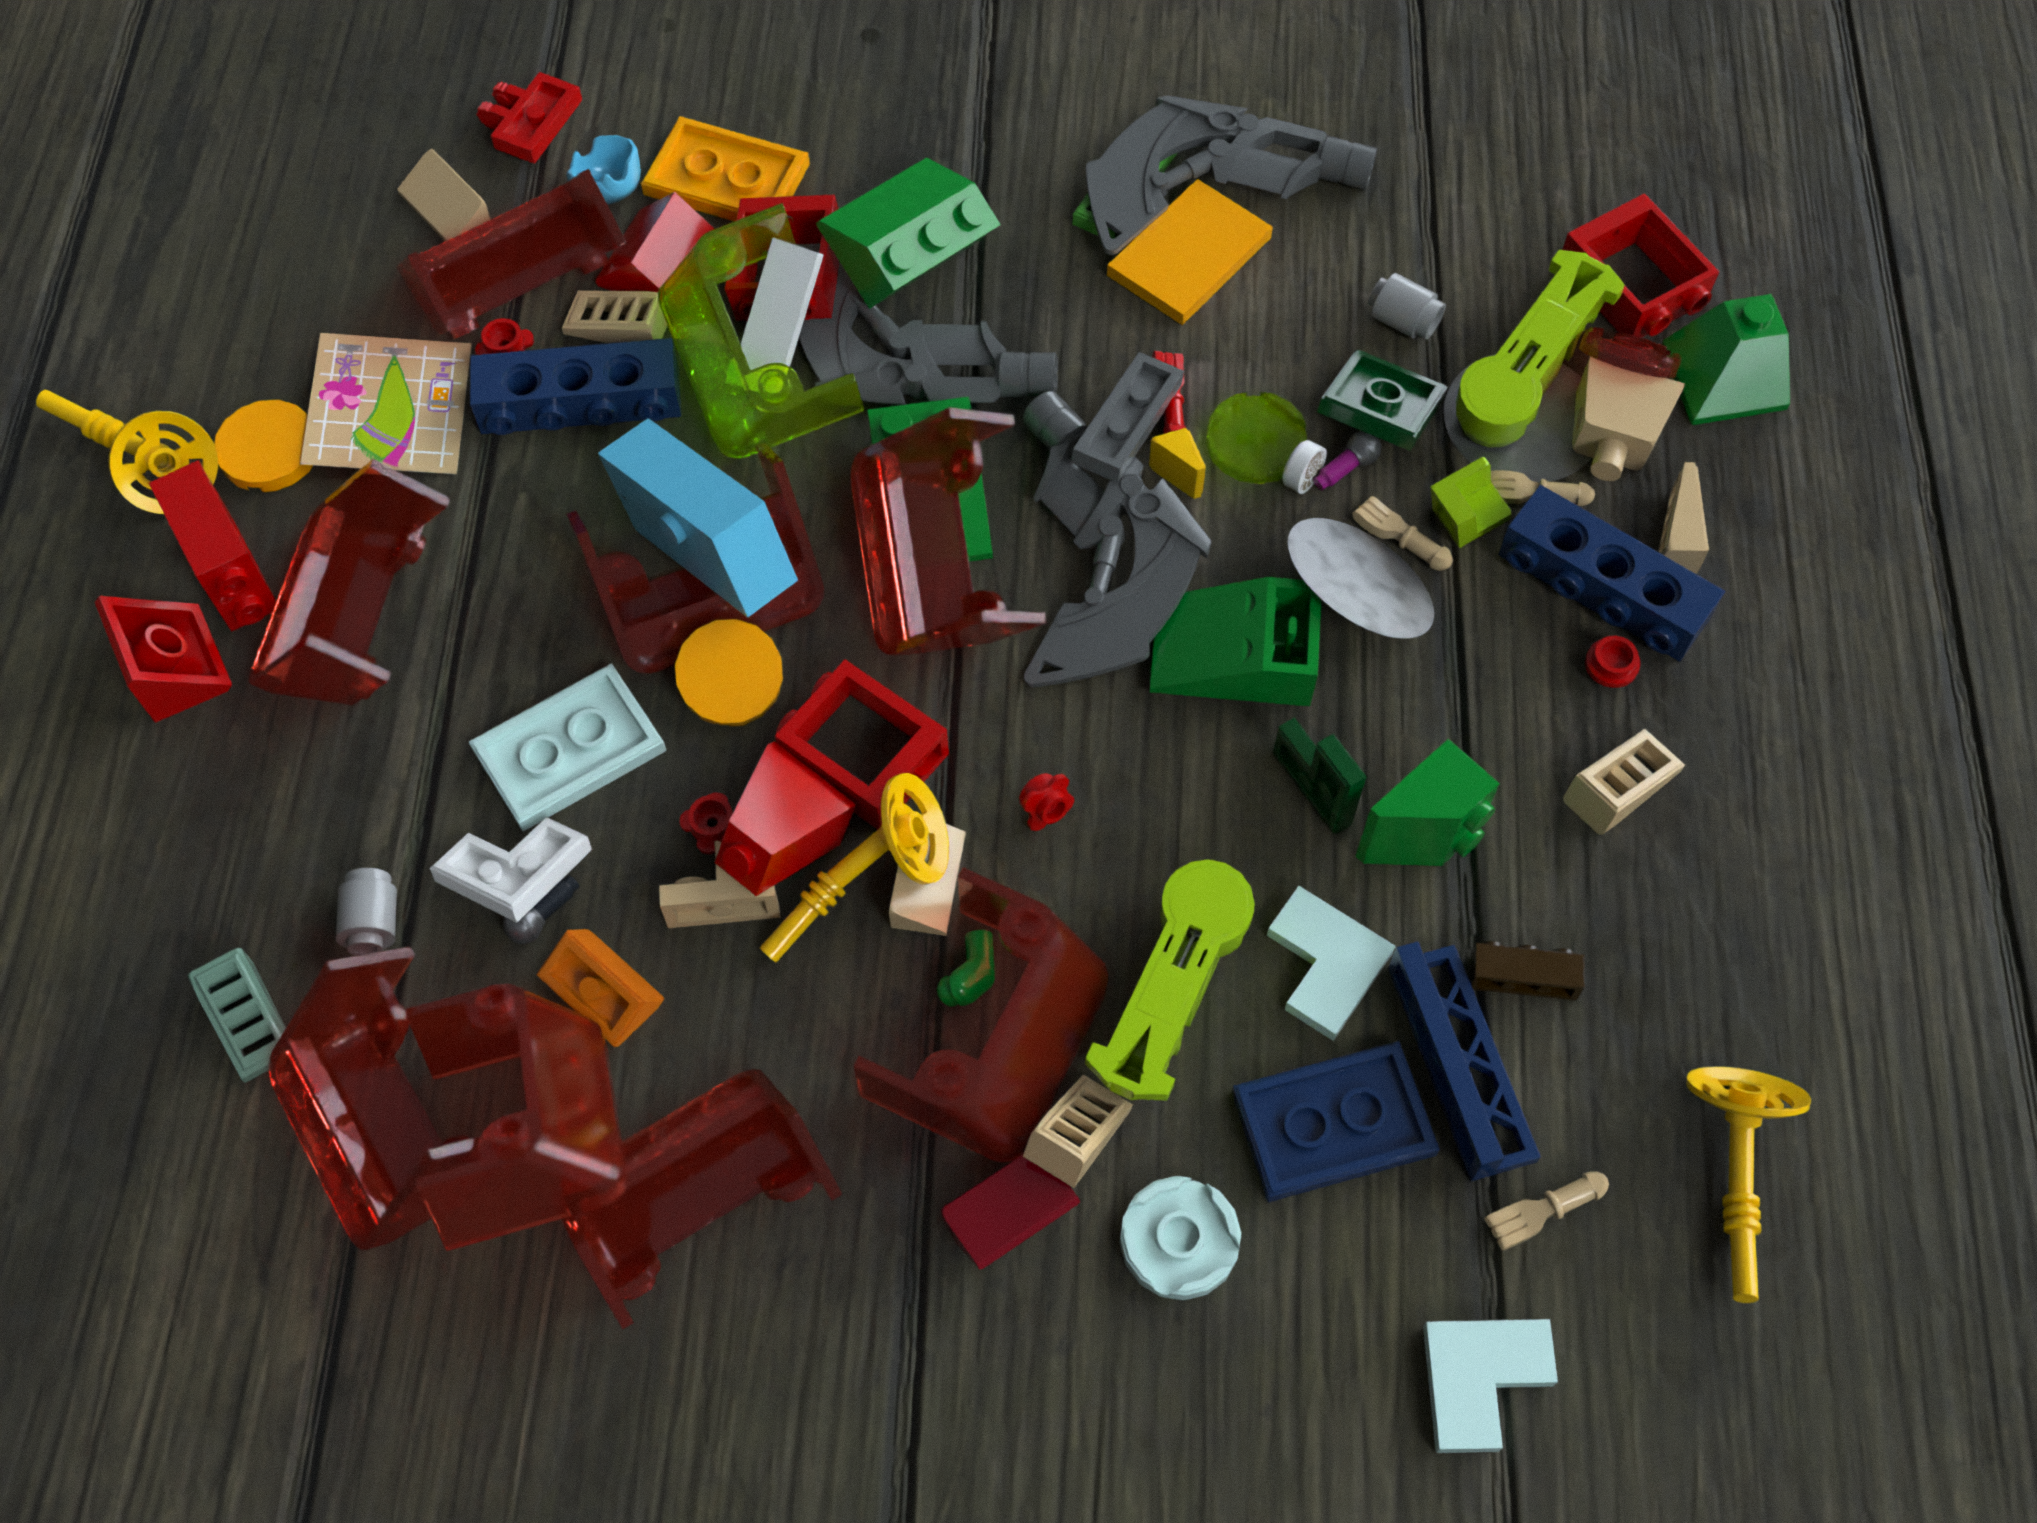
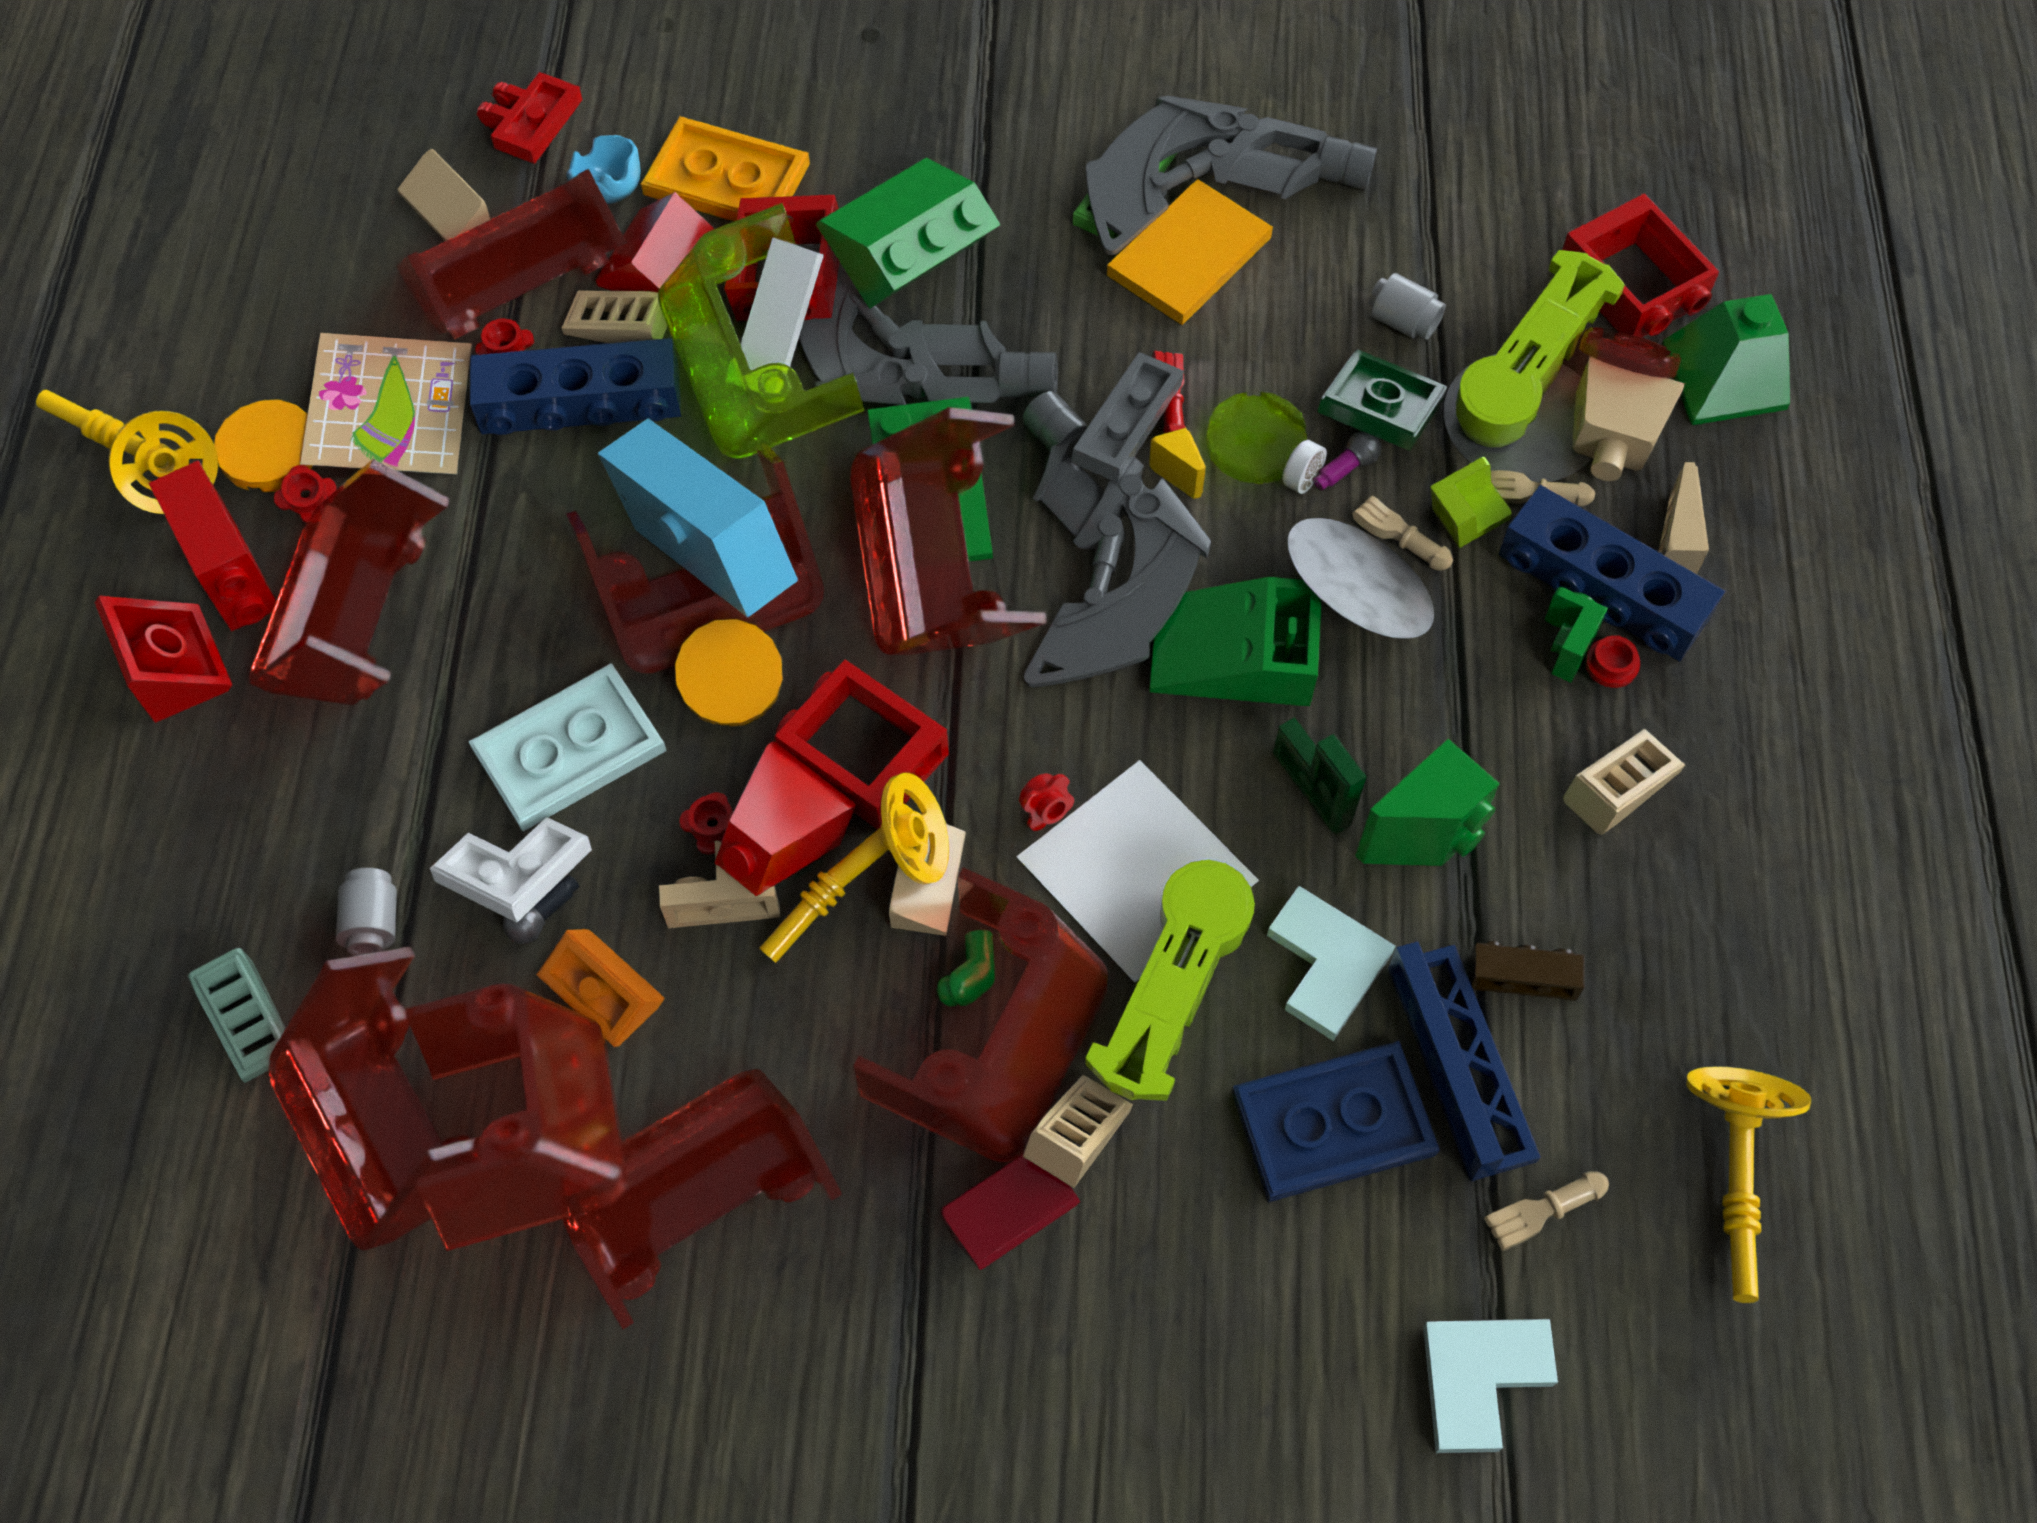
(298, 480): none -> red plate
(1115, 859): none -> white sticker
(1180, 1238): light aqua tile -> none
(1579, 624): none -> green bracket

